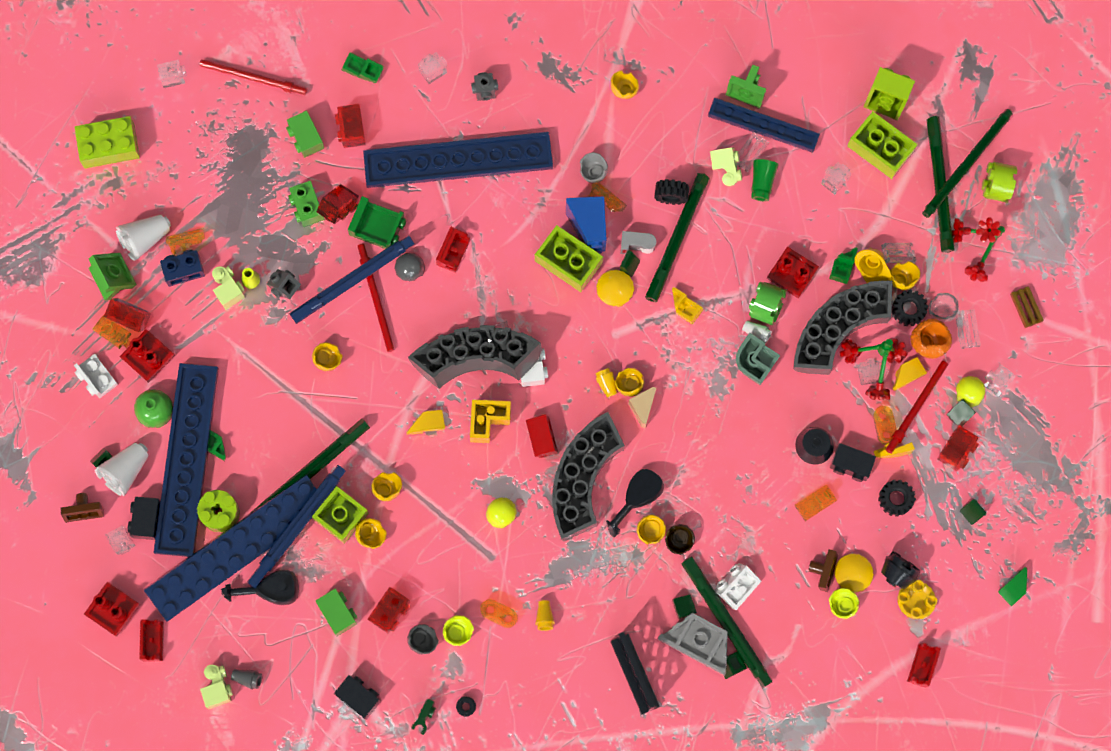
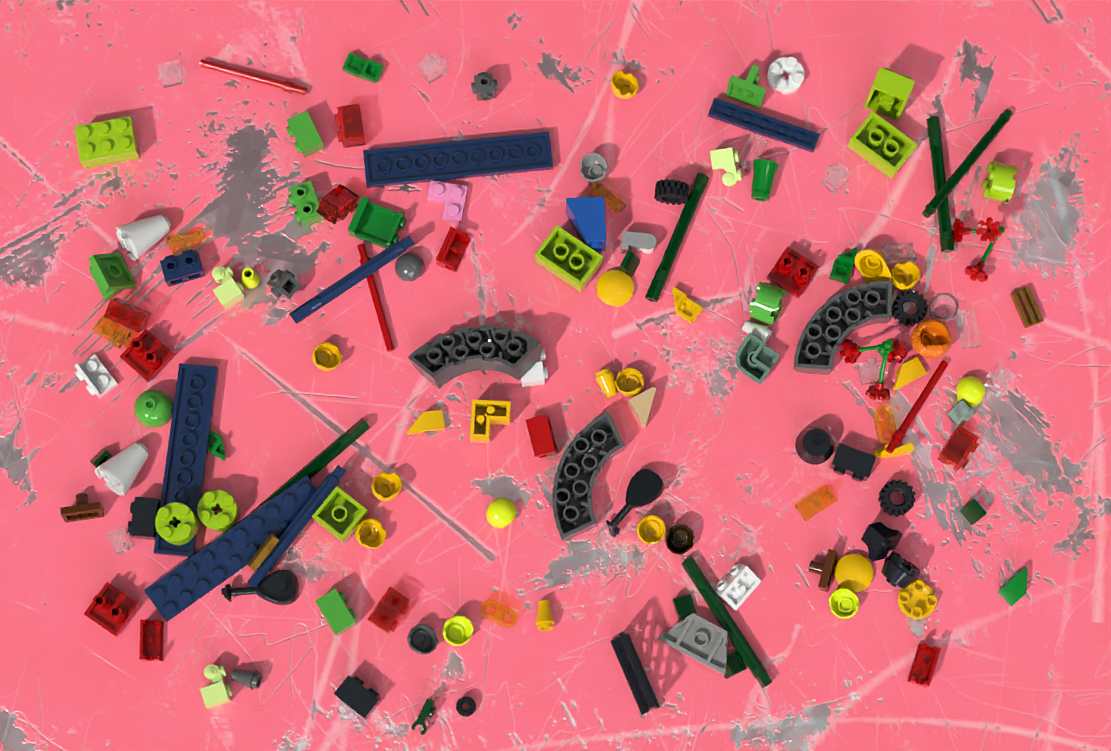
(184, 531): none -> lime brick
(263, 552): none -> pearl gold tile
(453, 197): none -> bright pink plate
(787, 65): none -> white plate
(880, 540): none -> black brick

